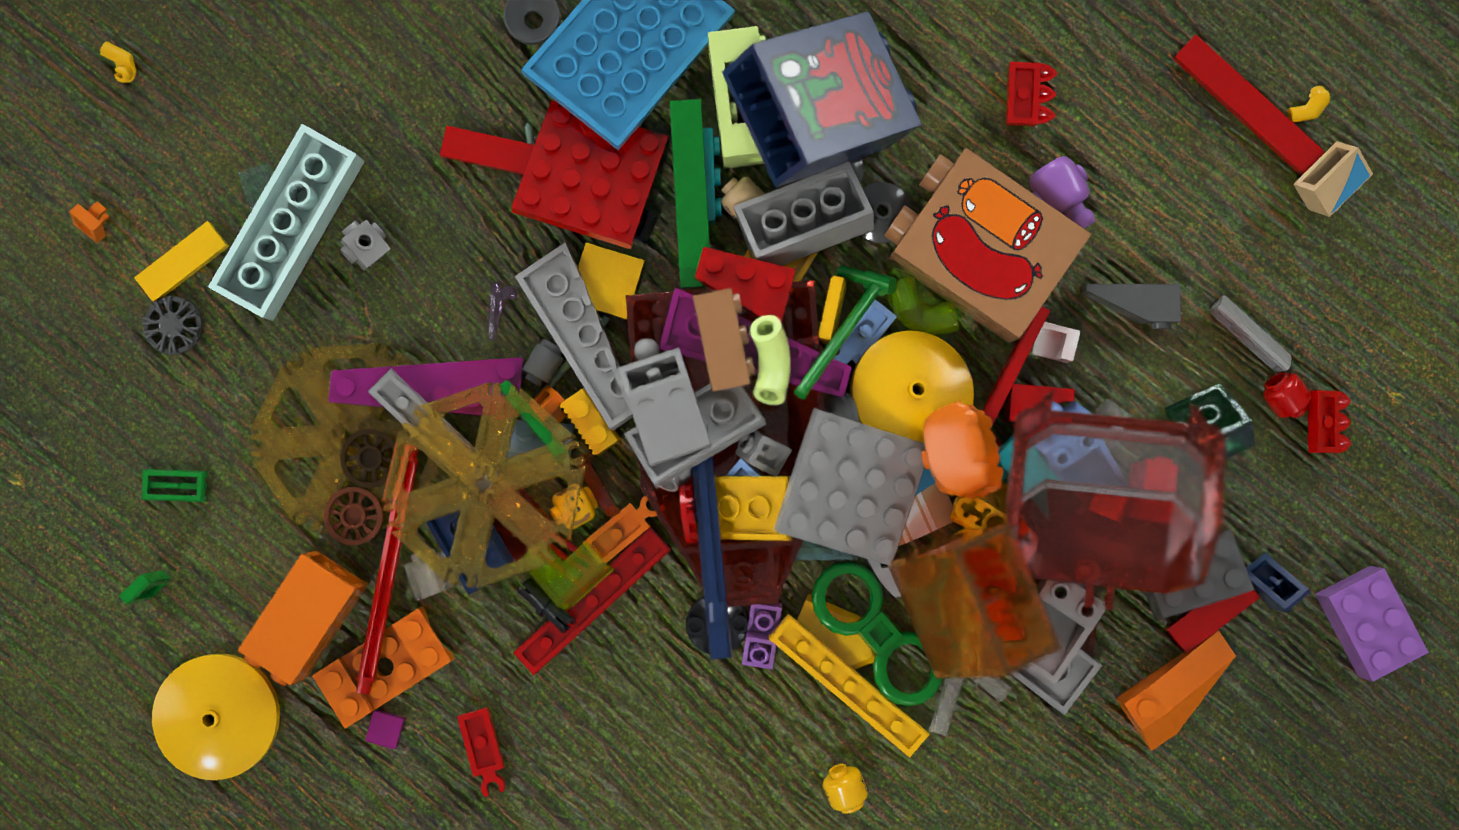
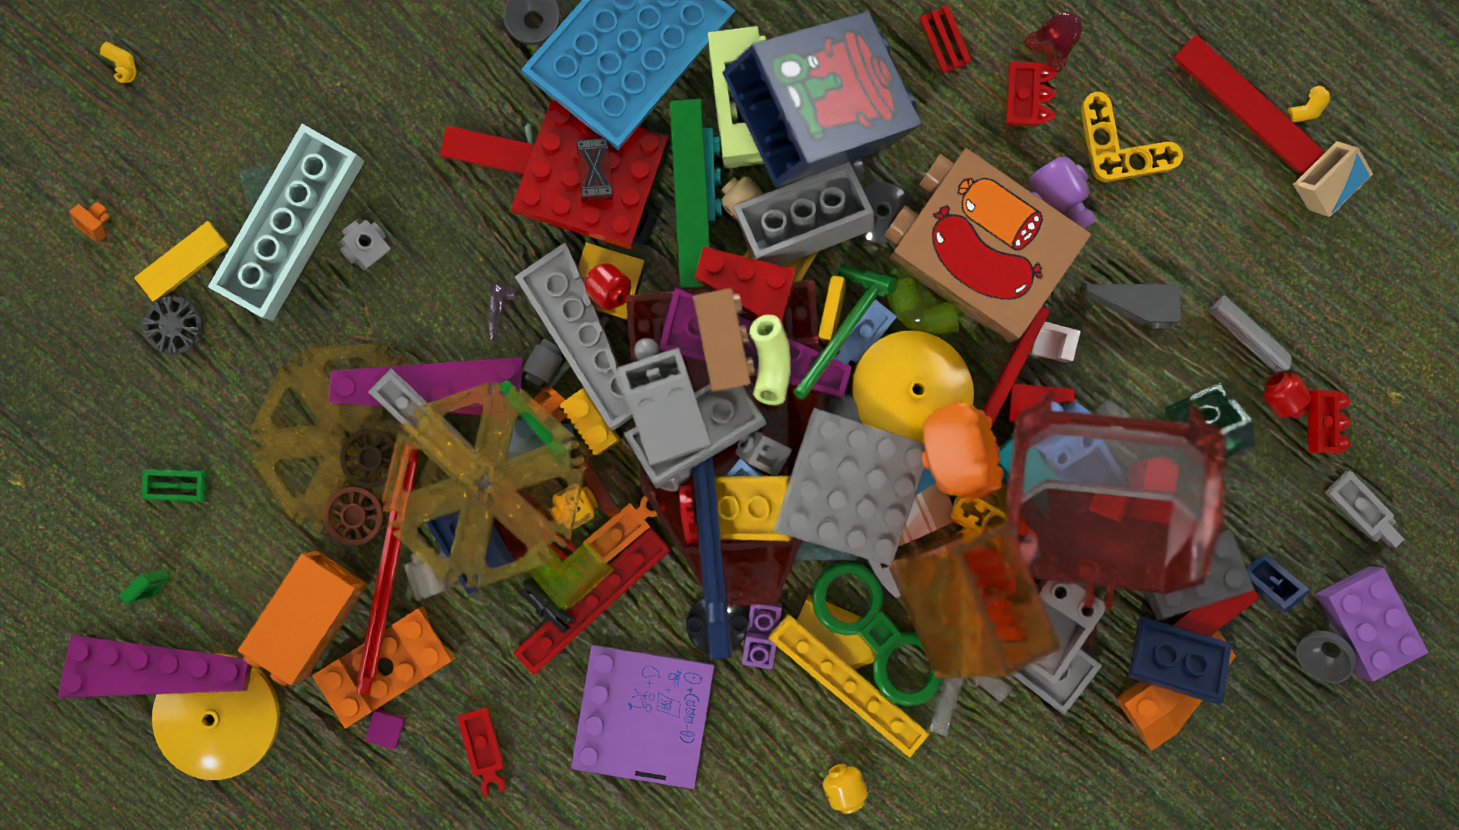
(127, 669): none -> magenta wing
(594, 169): none -> tile
(607, 286): none -> red head
(642, 716): none -> medium lavender plate
(957, 38): none -> red tile
(1062, 33): none -> clear red piece
(1111, 151): none -> yellow beam
(1180, 660): none -> dark blue tile
(1321, 662): none -> dark grey piece
(1364, 509): none -> light grey hinge

